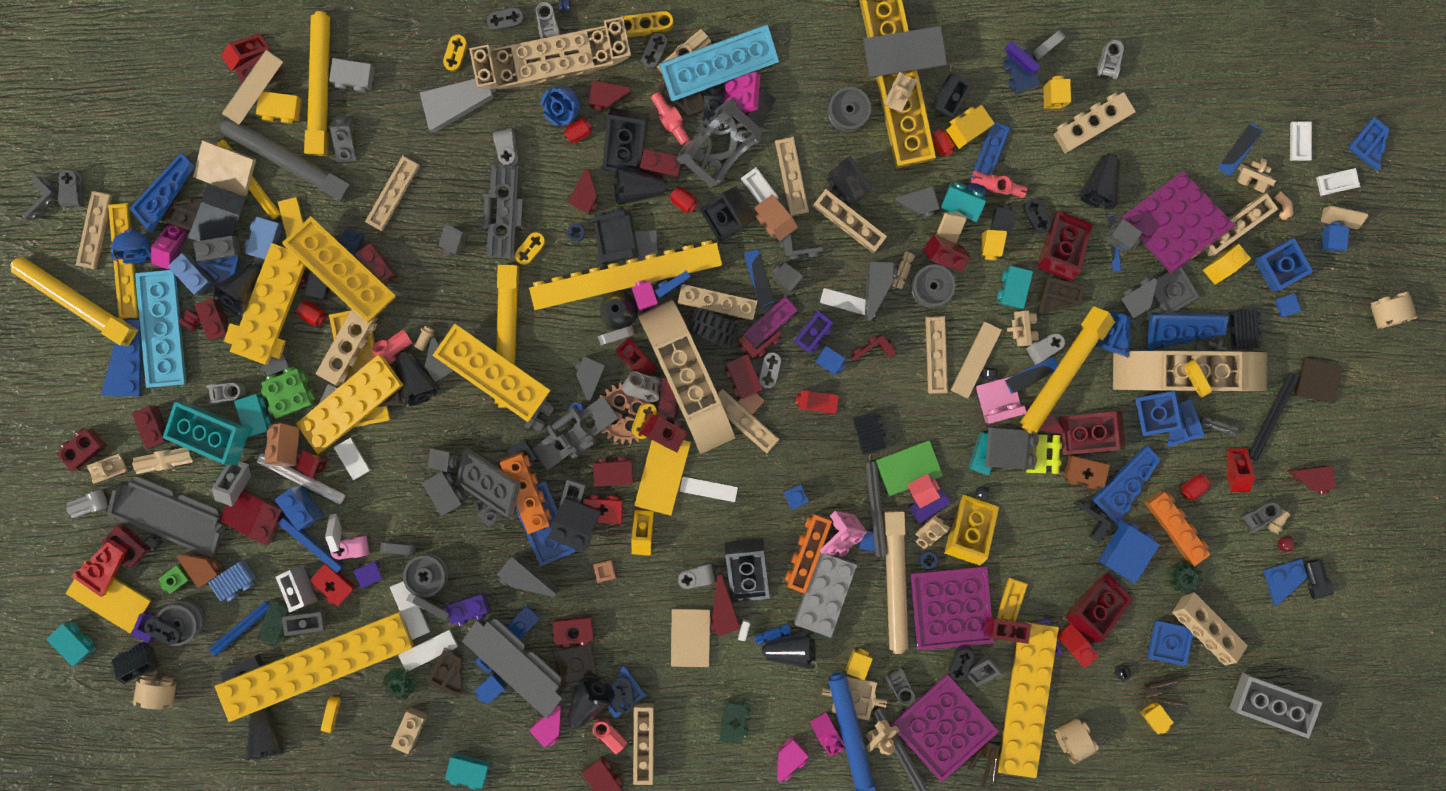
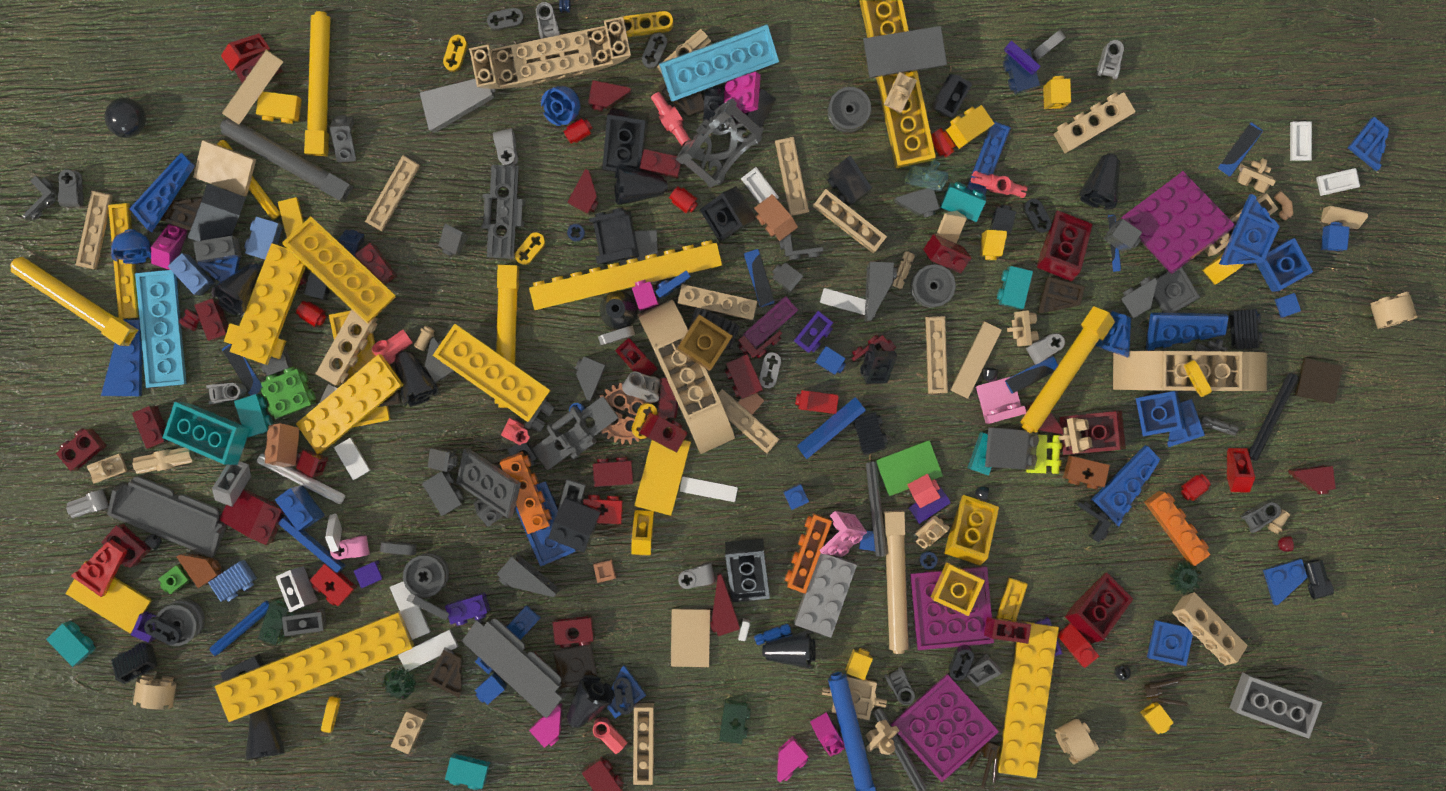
(125, 117): none -> black piece
(243, 371): none -> black sticker
(351, 74): light grey brick -> none
(515, 432): none -> coral piece
(704, 342): none -> pearl gold brick
(831, 428): none -> blue tile
(877, 365): none -> black bracket
(927, 177): none -> clear light blue plate
(957, 589): none -> yellow brick
(1073, 435): none -> tan hips
(1129, 551): blue brick -> none
(1251, 235): none -> blue wing

